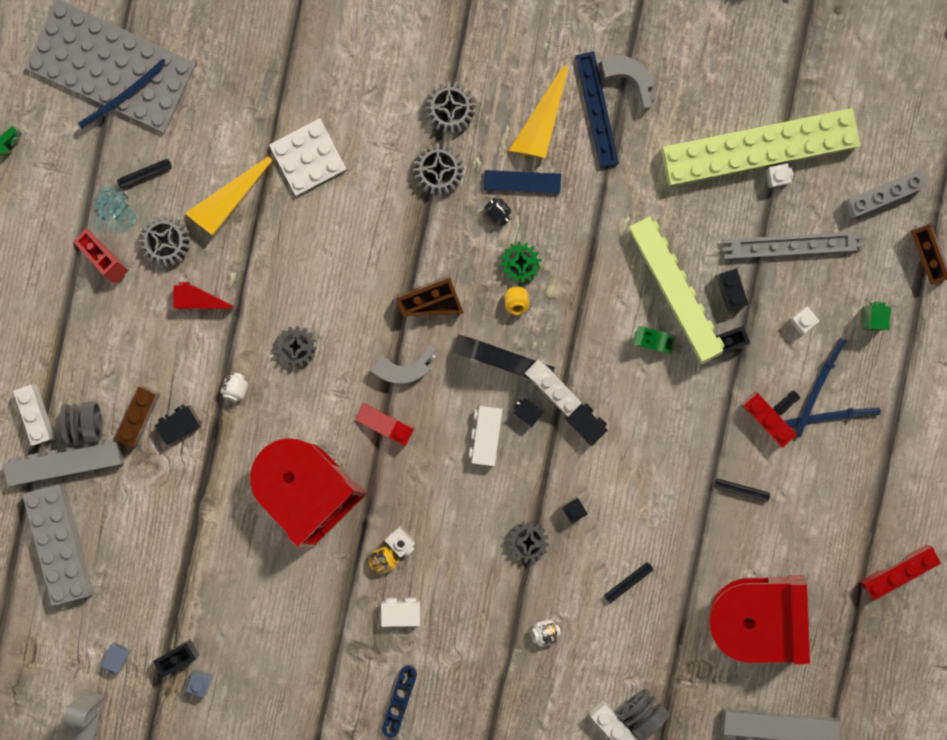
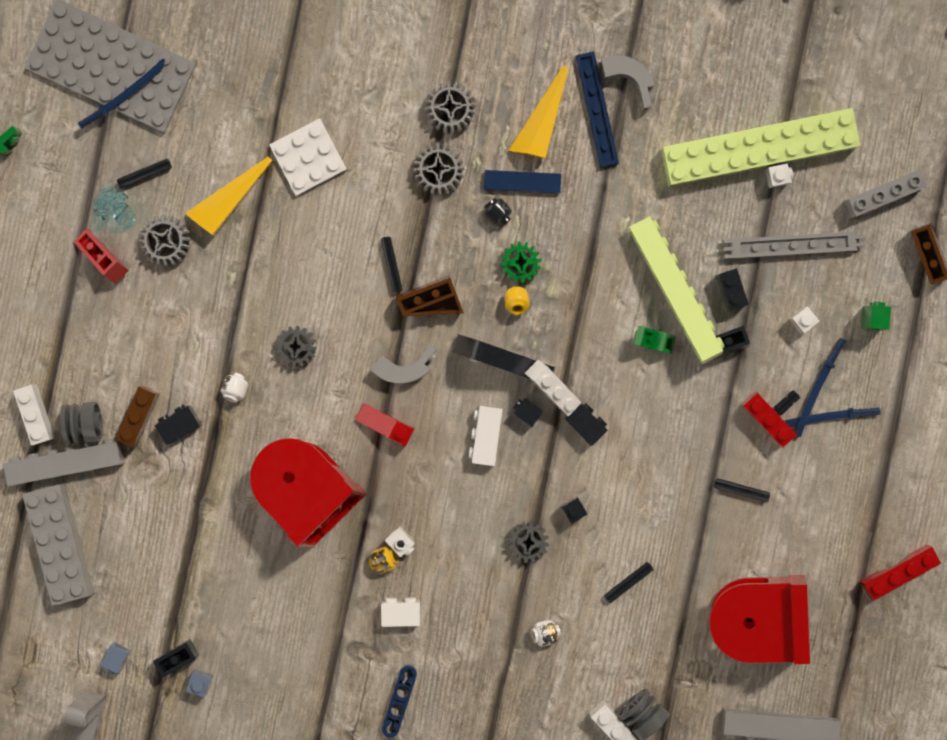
(191, 297): red slope -> none
(391, 264): none -> black axle

